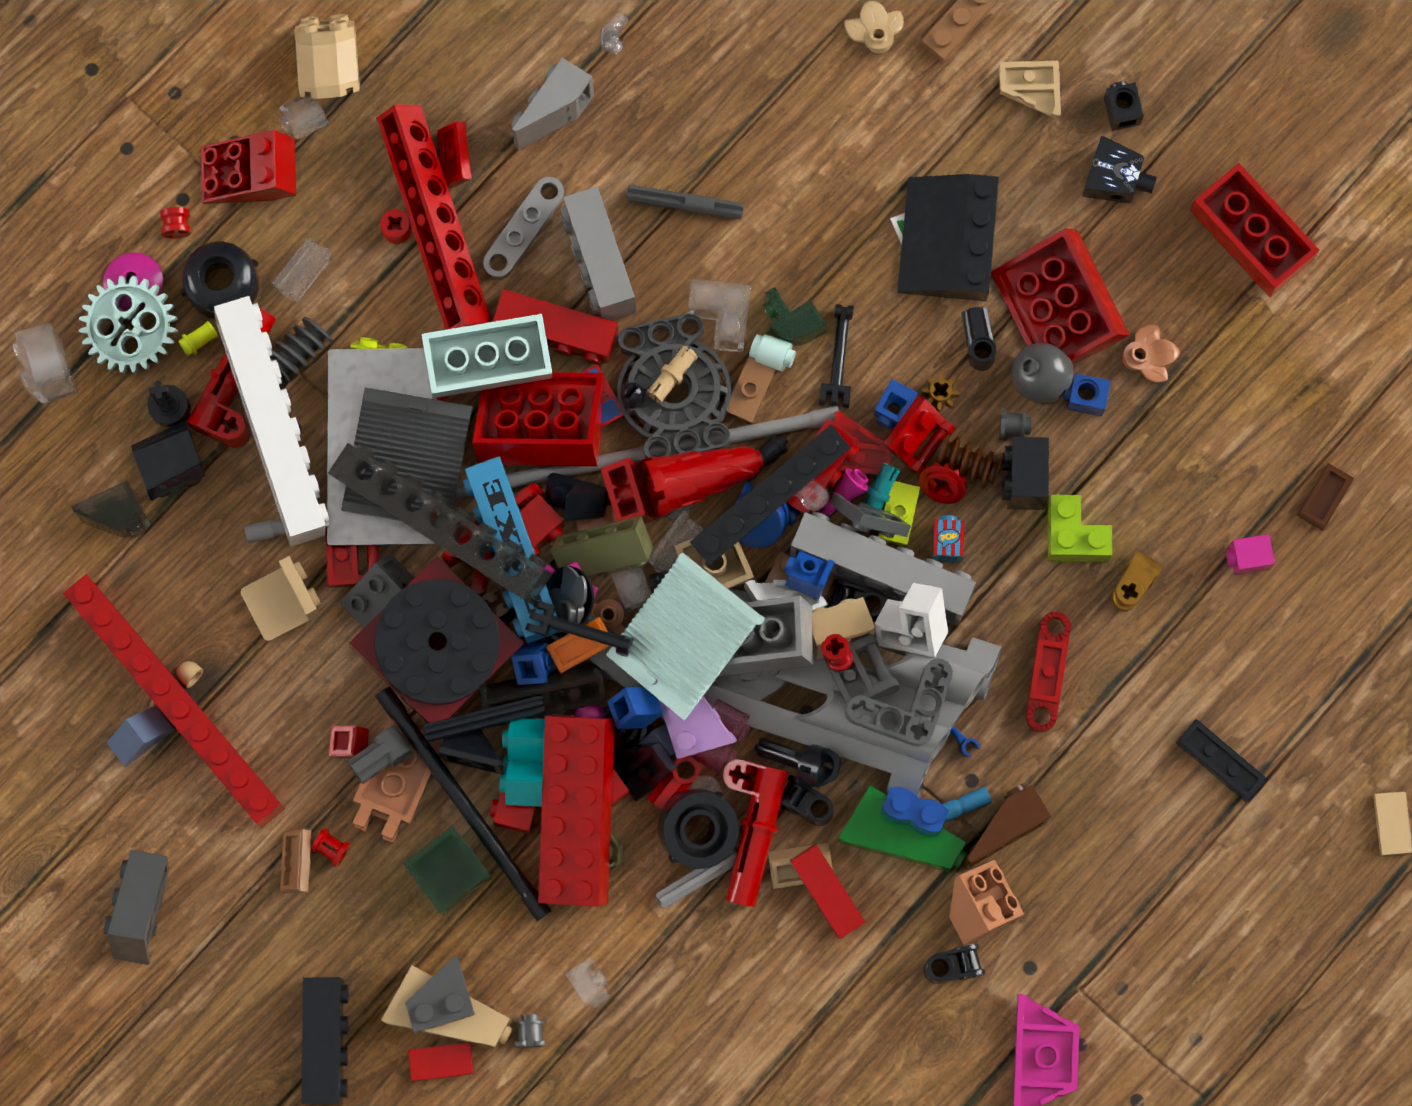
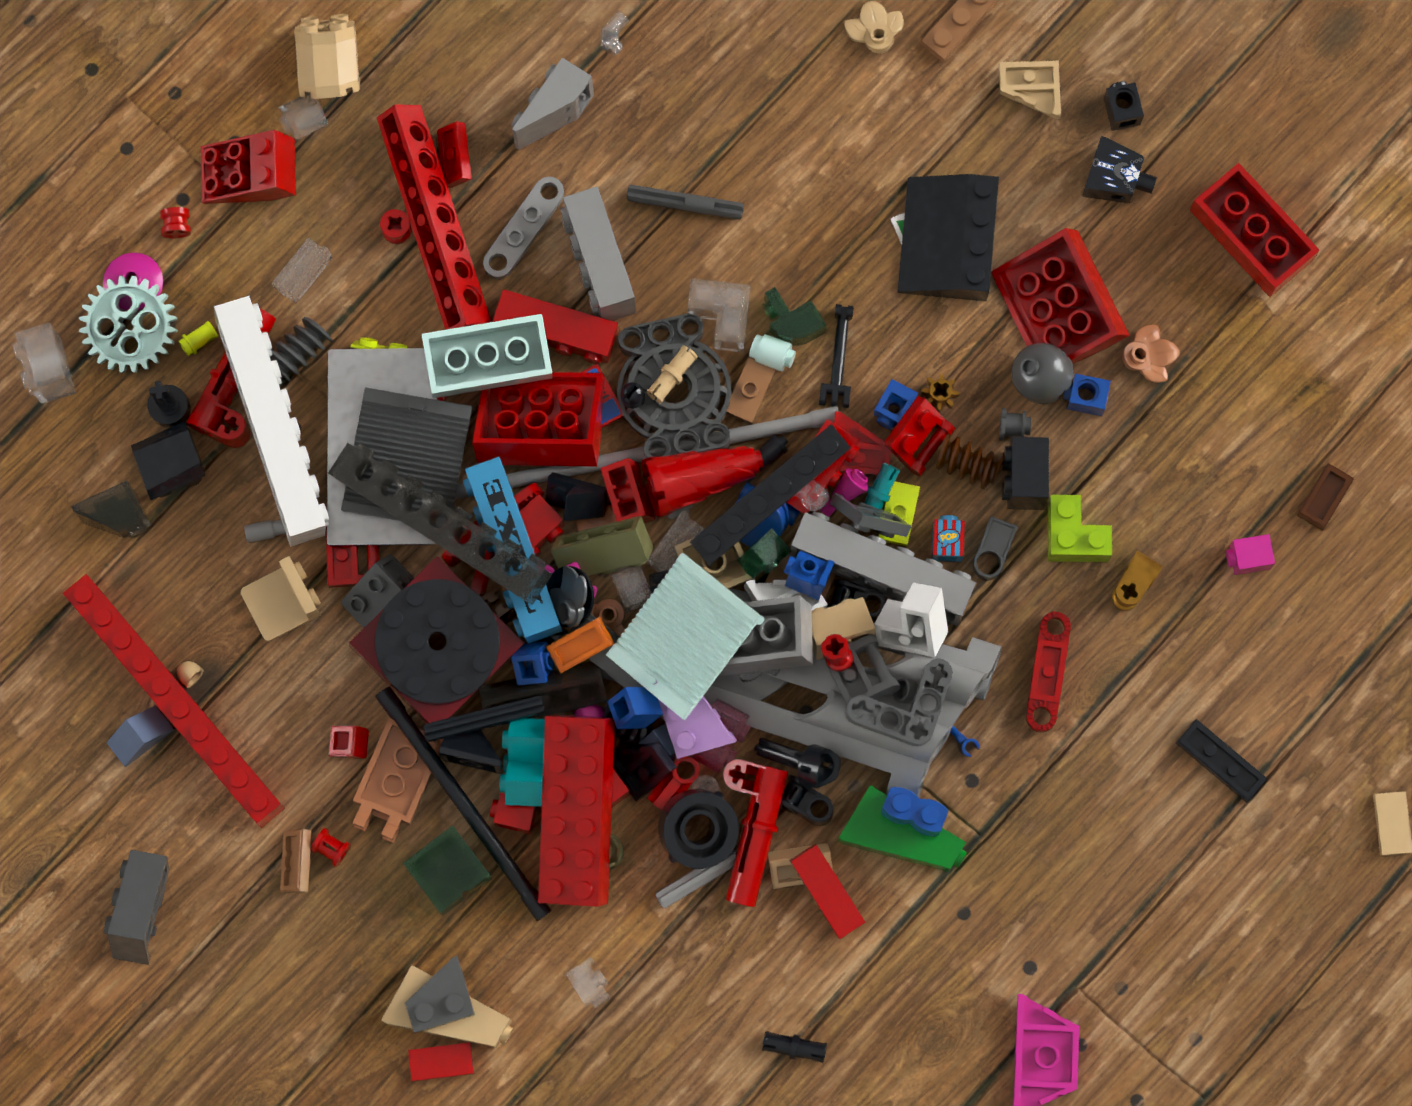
(212, 257): black piece -> none
(323, 1041): black brick -> none
(387, 750): dark grey piece -> none
(530, 1031): dark grey brick -> none
(548, 620): black hinge -> none
(764, 554): none -> clear green brick
(794, 1046): none -> black pin
(906, 692): none -> dark grey hinge
(944, 493): red gear -> none
(956, 964): black piece -> none
(967, 803): dark azure piece -> none
(978, 336): black piece -> none
(982, 902): nougat slope -> none
(996, 542): none -> dark grey piece
(1016, 818): reddish brown slope -> none

